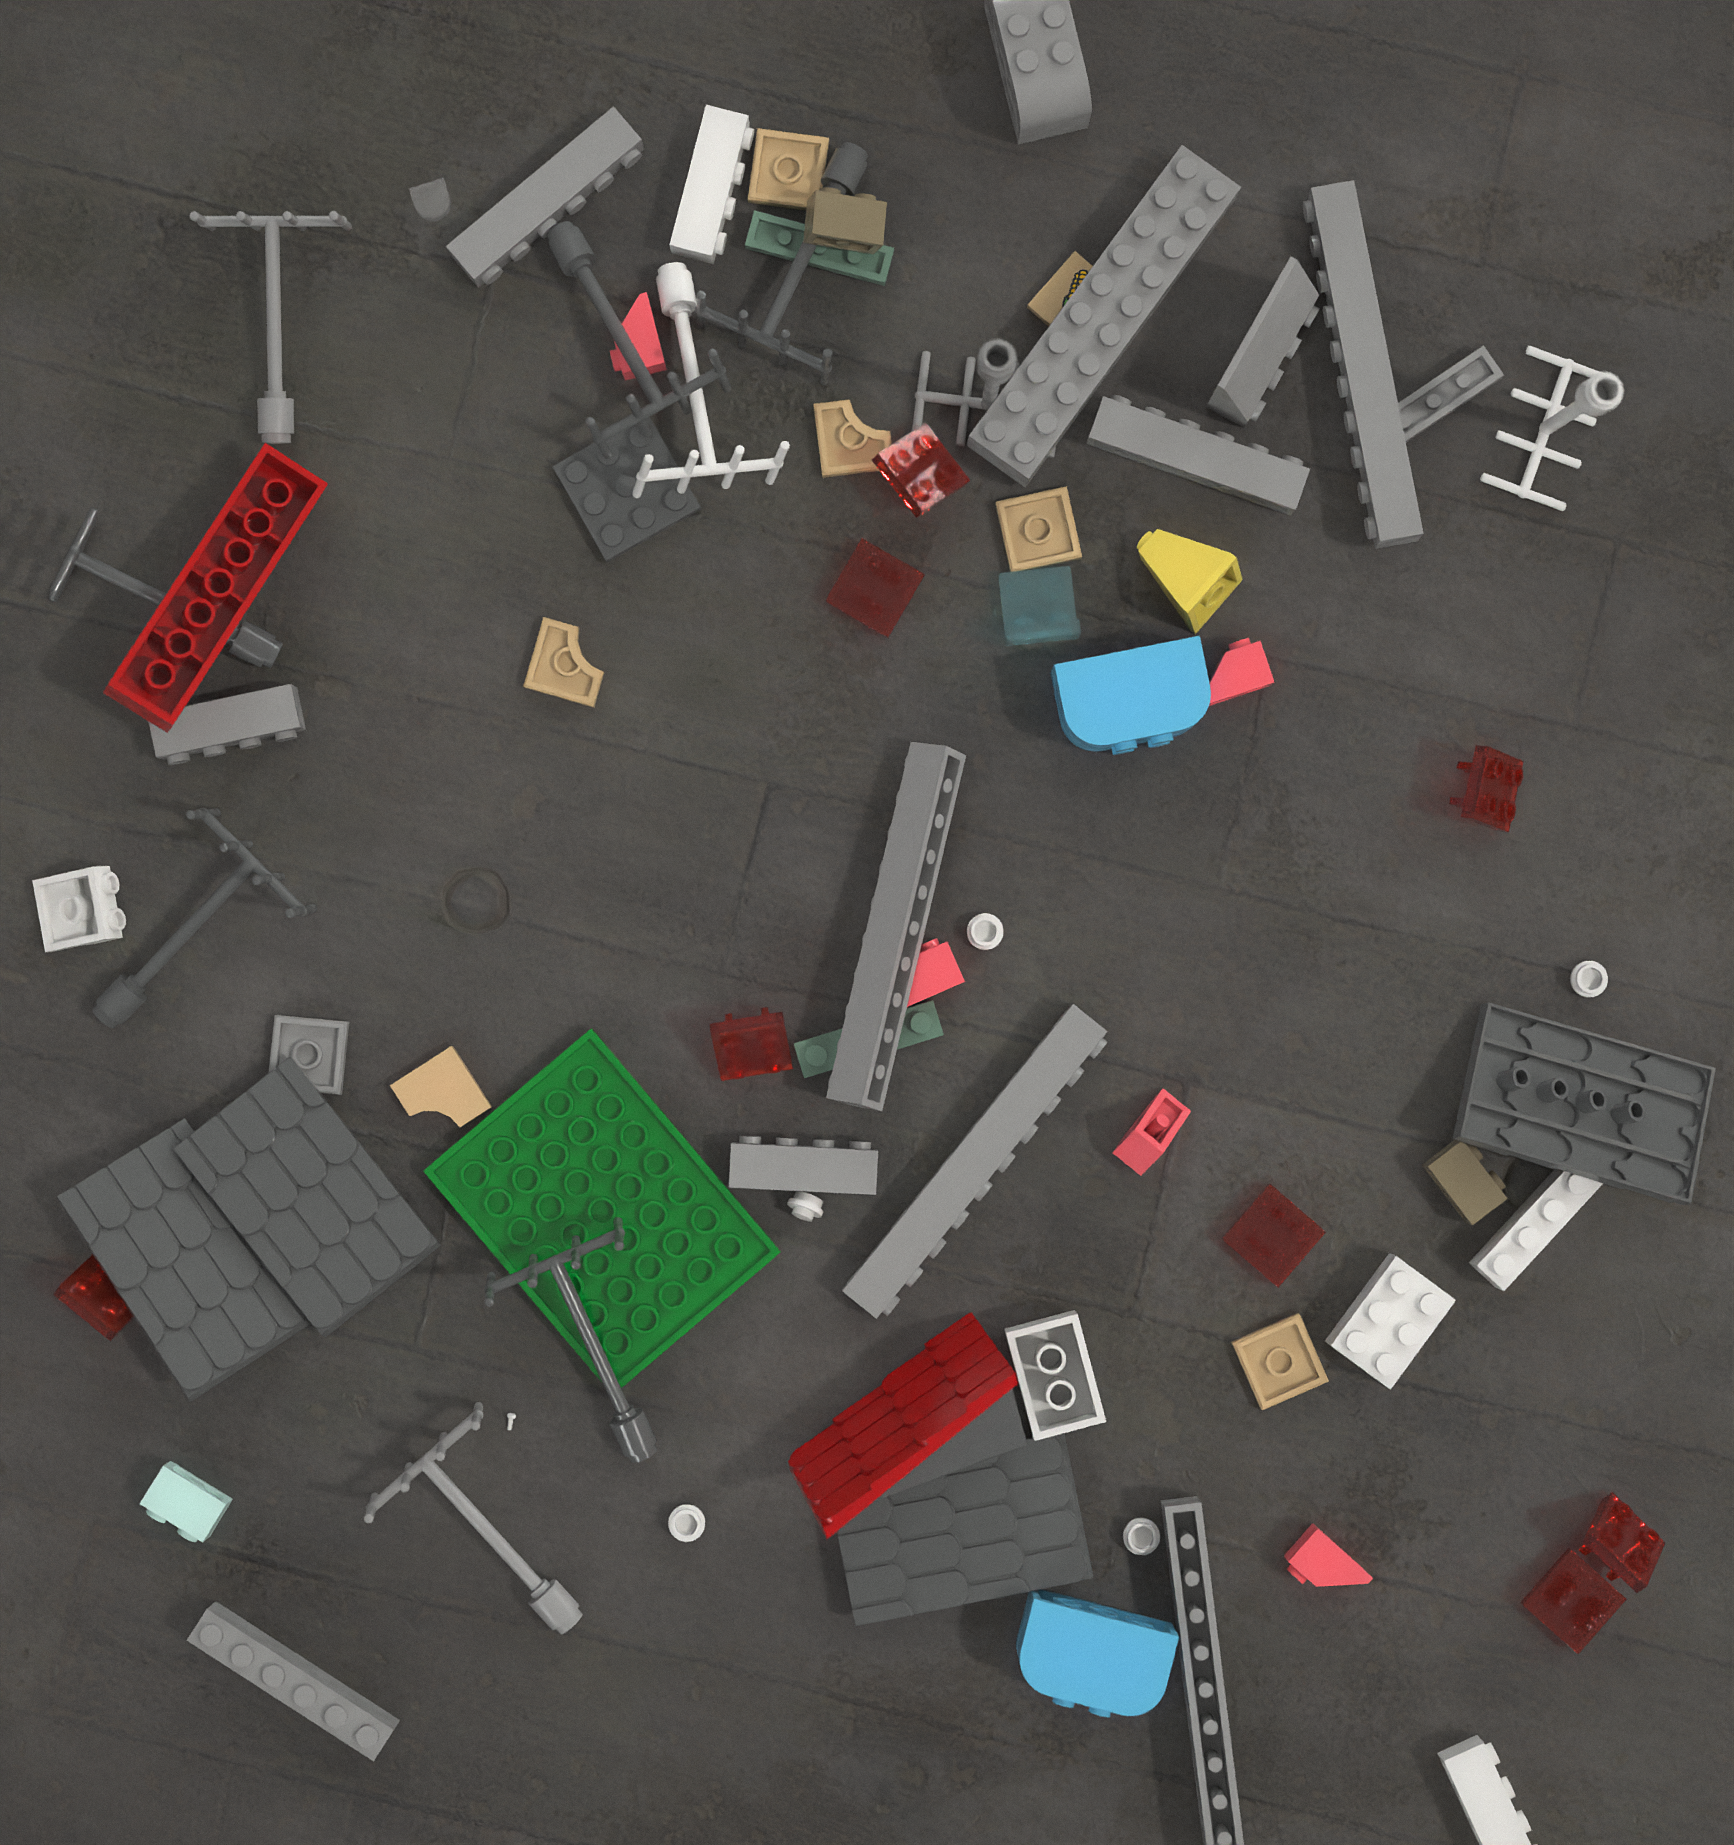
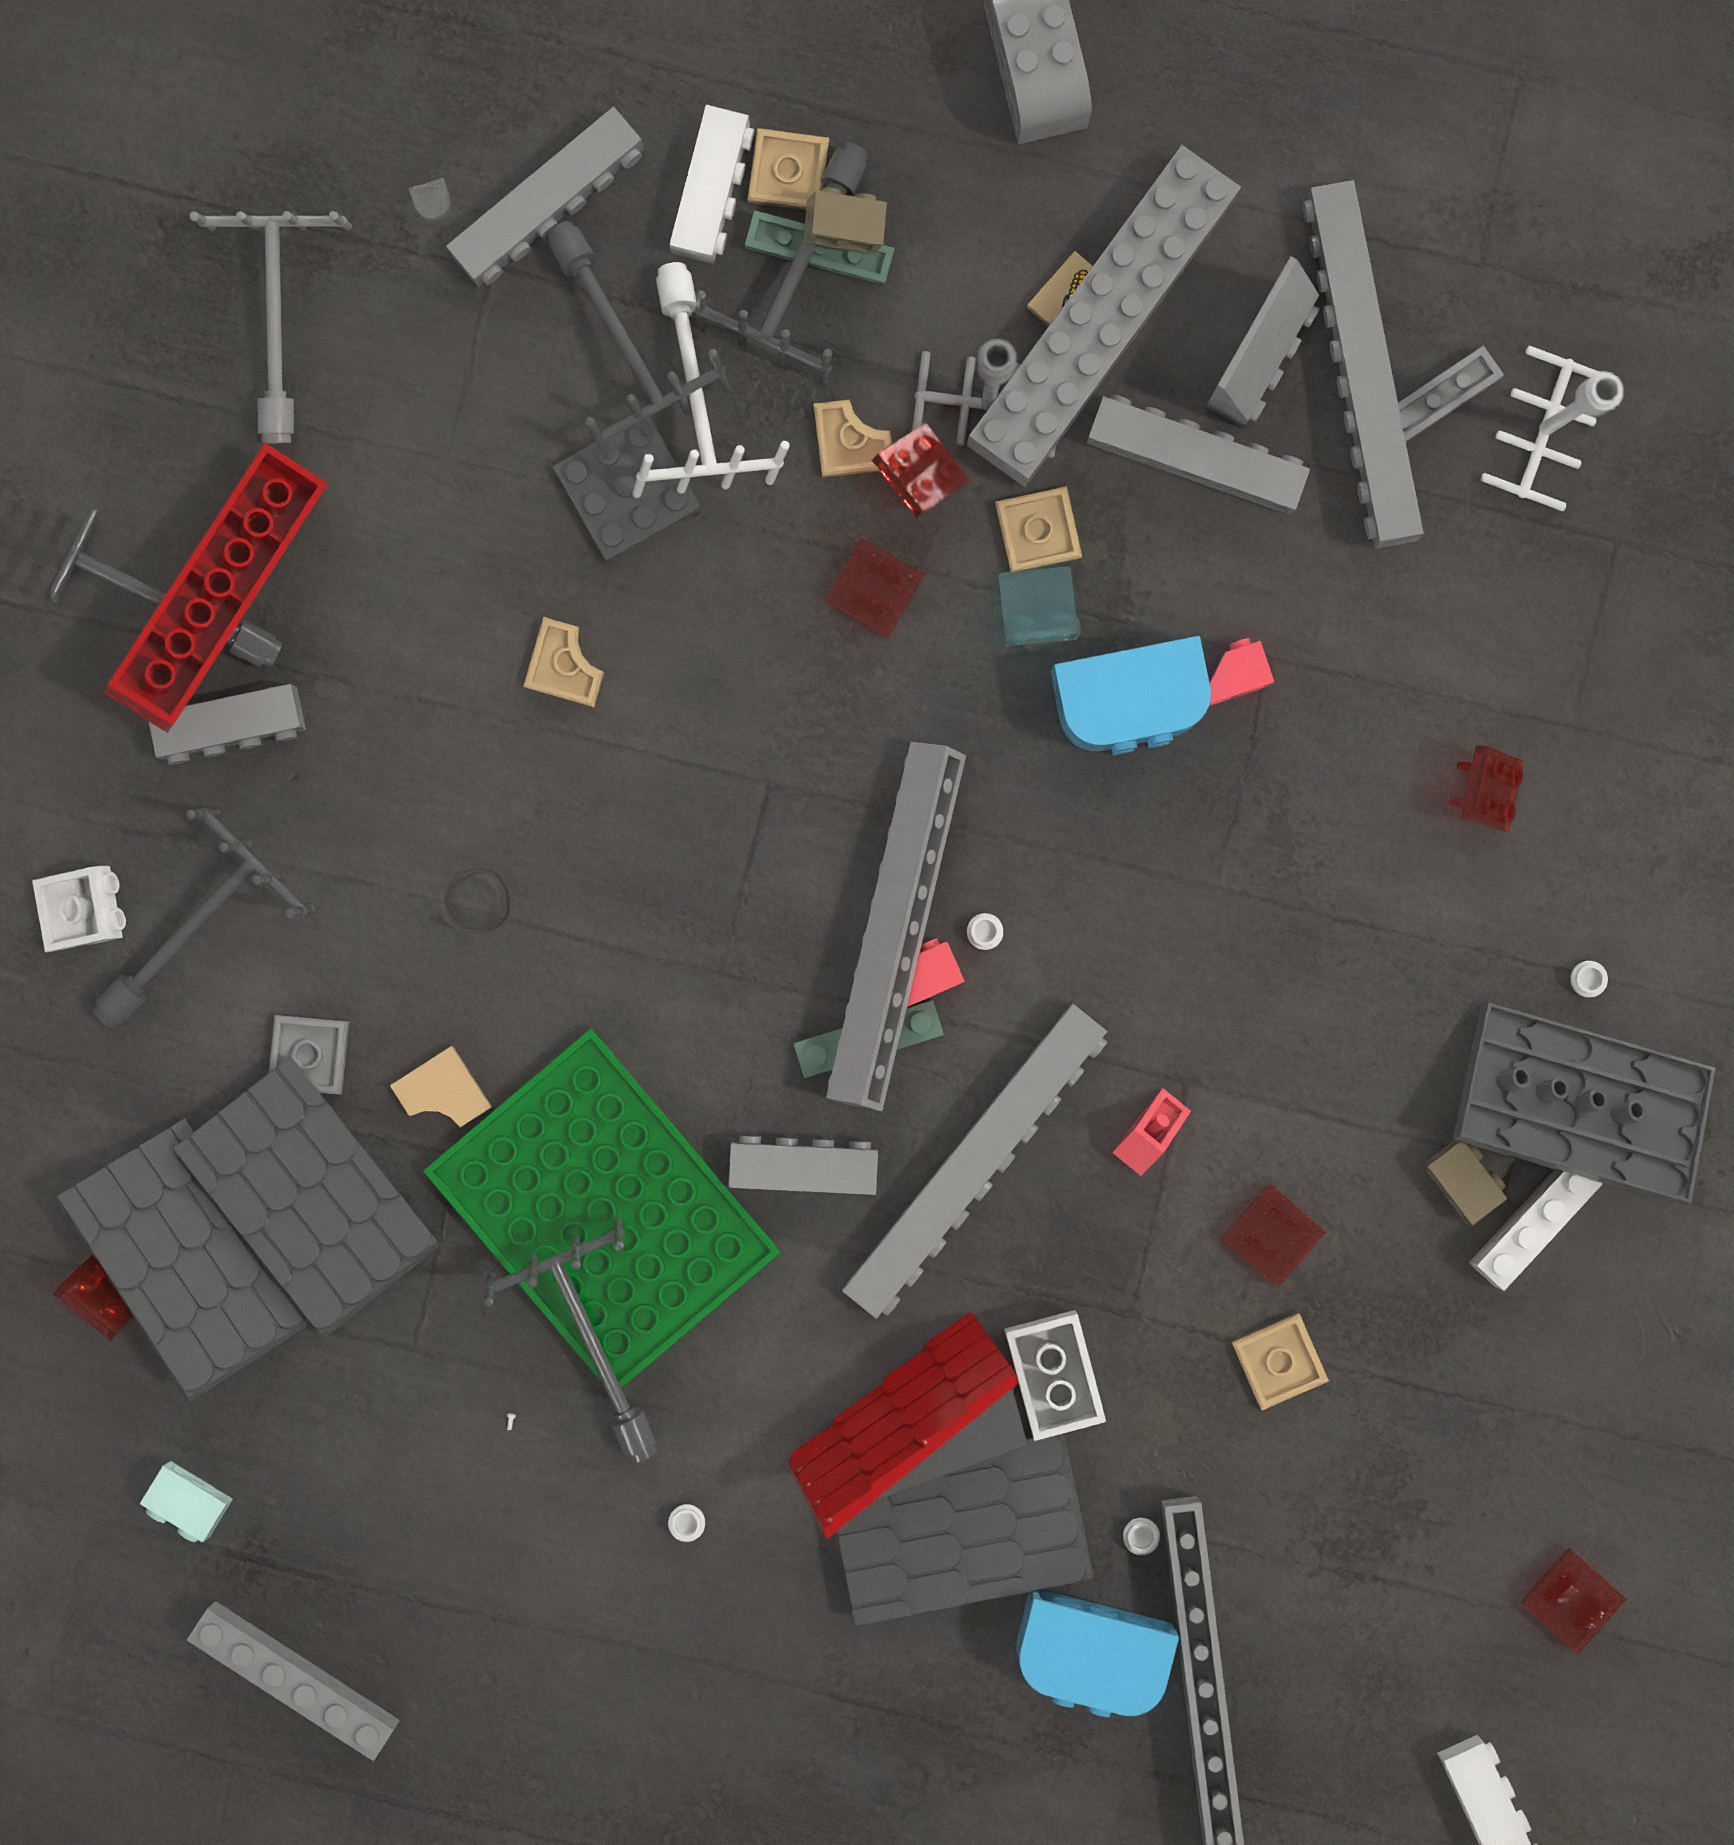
(548, 1598): light grey piece -> none
(643, 334): coral slope -> none
(751, 1045): clear red plate -> none
(805, 1206): white plate -> none
(1190, 574): light yellow slope -> none
(1323, 1561): coral slope -> none
(1390, 1320): white brick -> none
(1623, 1543): clear red plate -> none

